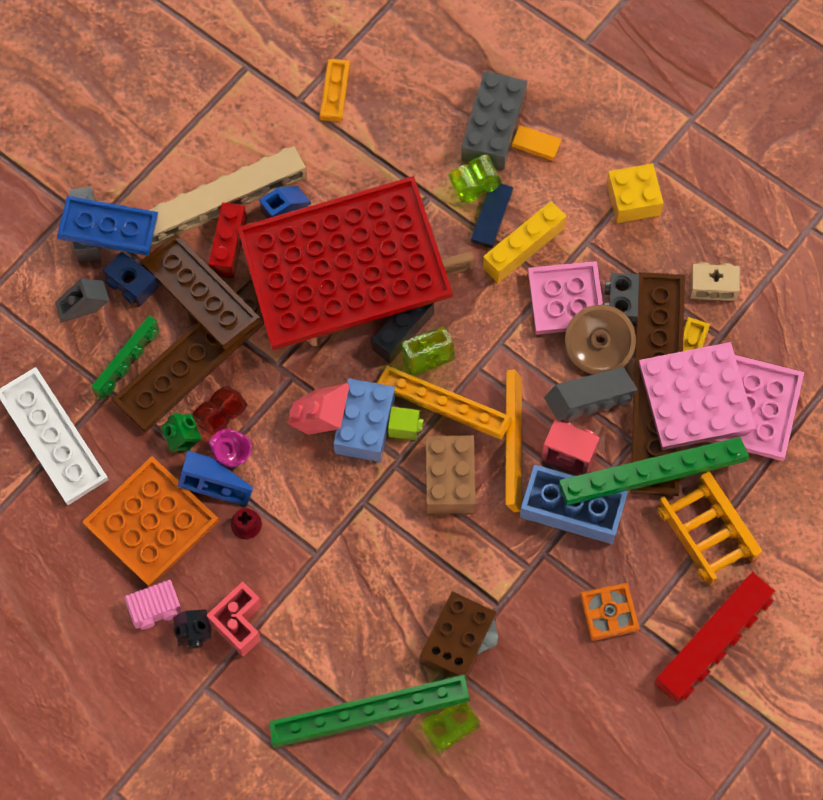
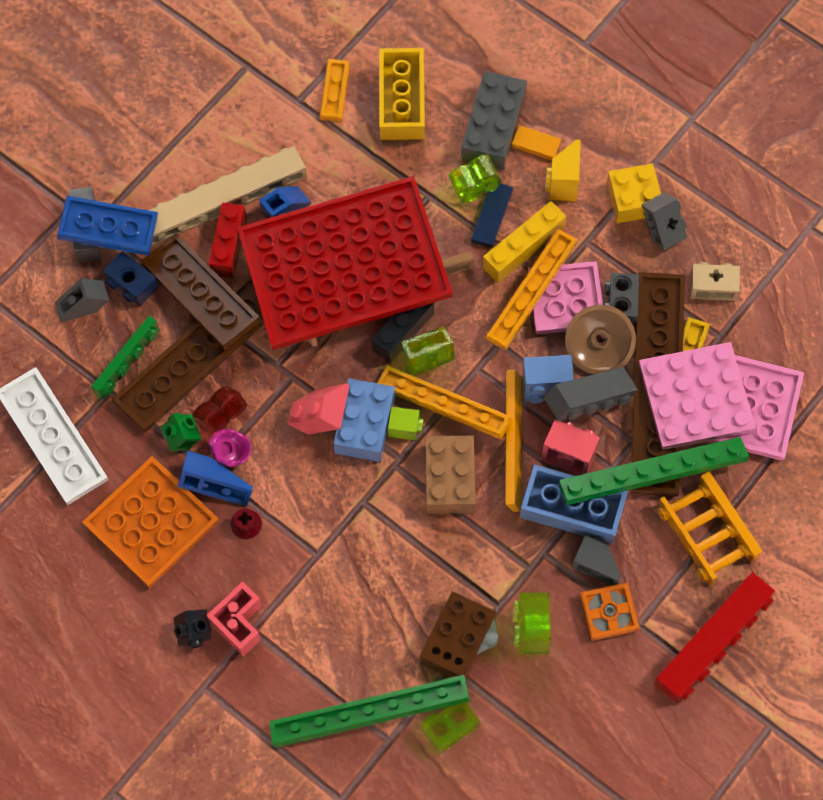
(153, 605): bright pink brick -> none
(401, 94): none -> yellow brick
(531, 289): none -> light orange tile
(533, 620): none -> clear neon green brick
(542, 374): none -> medium blue brick
(563, 175): none -> yellow slope
(596, 561): none -> dark grey slope
(665, 220): none -> dark grey brick

